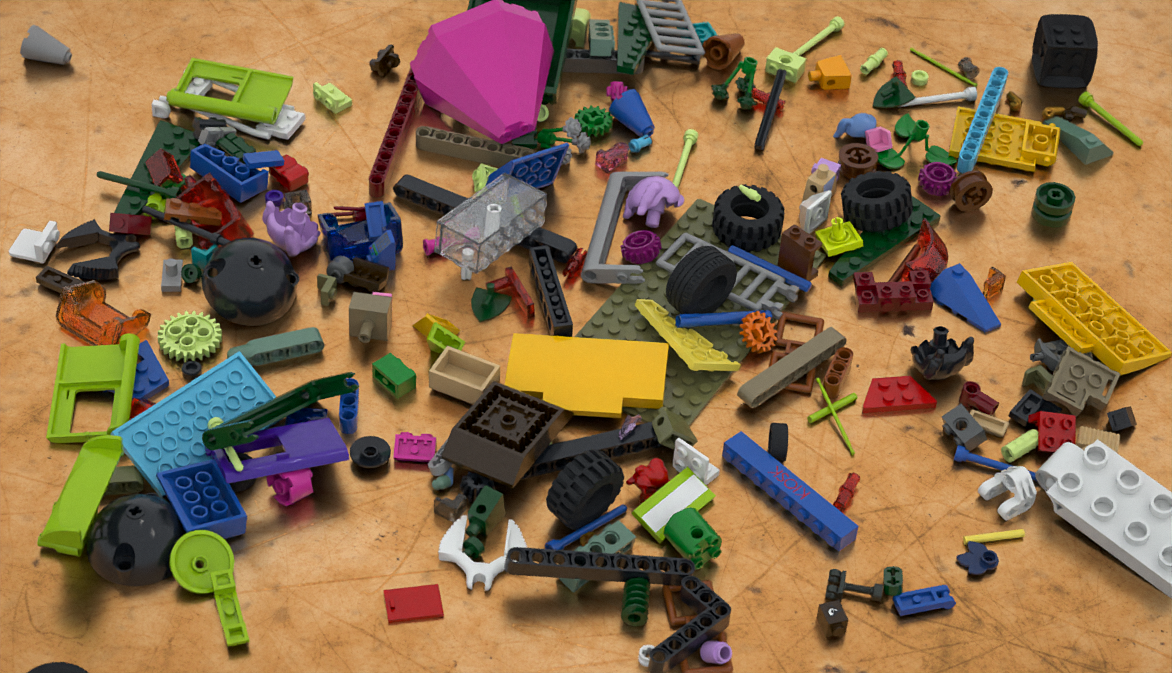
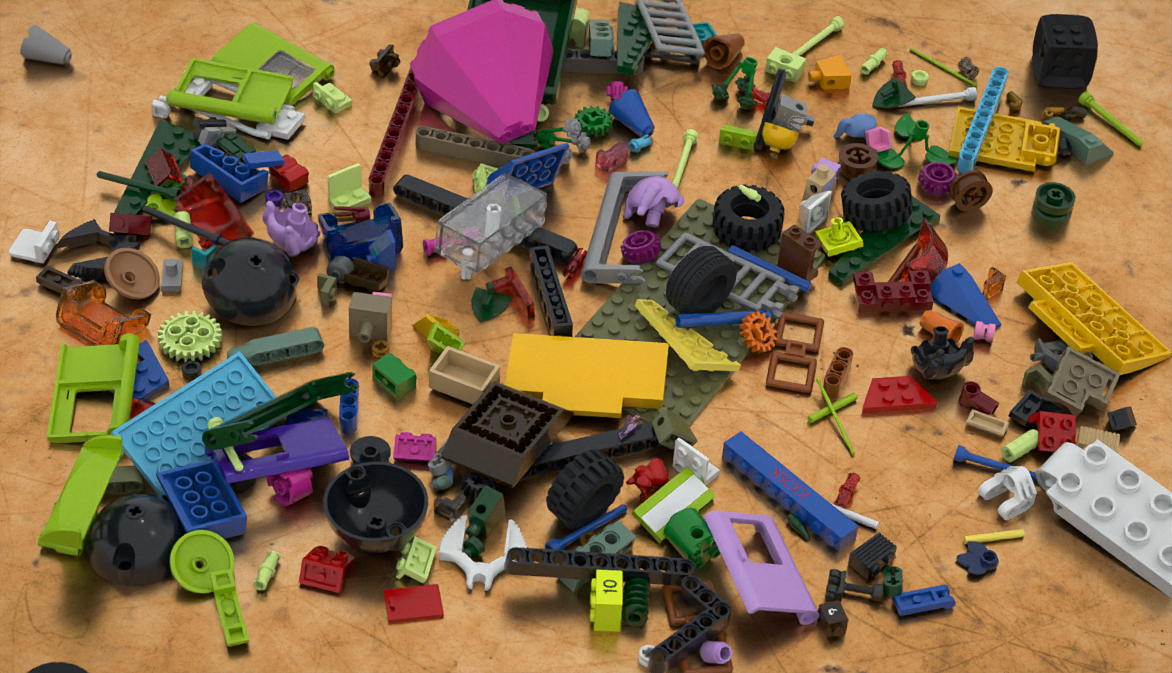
(132, 273): none -> medium nougat dish
(185, 211): dark orange wing -> none
(191, 273): dark green tile -> none
(266, 570): none -> yellowish green pin
(268, 52): none -> lime piece
(325, 568): none -> red bracket
(346, 188): none -> yellowish green bracket
(375, 218): blue tile -> none
(379, 345): none -> pearl gold bush
(384, 514): none -> black piece
(416, 559): none -> yellowish green bracket
(606, 600): none -> neon yellow brick
(737, 137): none -> lime bracket
(762, 584): none -> lavender piece
(778, 137): none -> yellow cylinder
(778, 441): black tyre -> none
(791, 367): dark tan beam -> none
(792, 114): none -> light grey torso
(797, 525): none -> dark green piece
(859, 518): none -> white bar
(872, 555): none -> black brick
(933, 319): none -> orange plant
(961, 418): dark grey brick -> none
(980, 330): none -> bright pink wheel
(1064, 146): none -> black tile

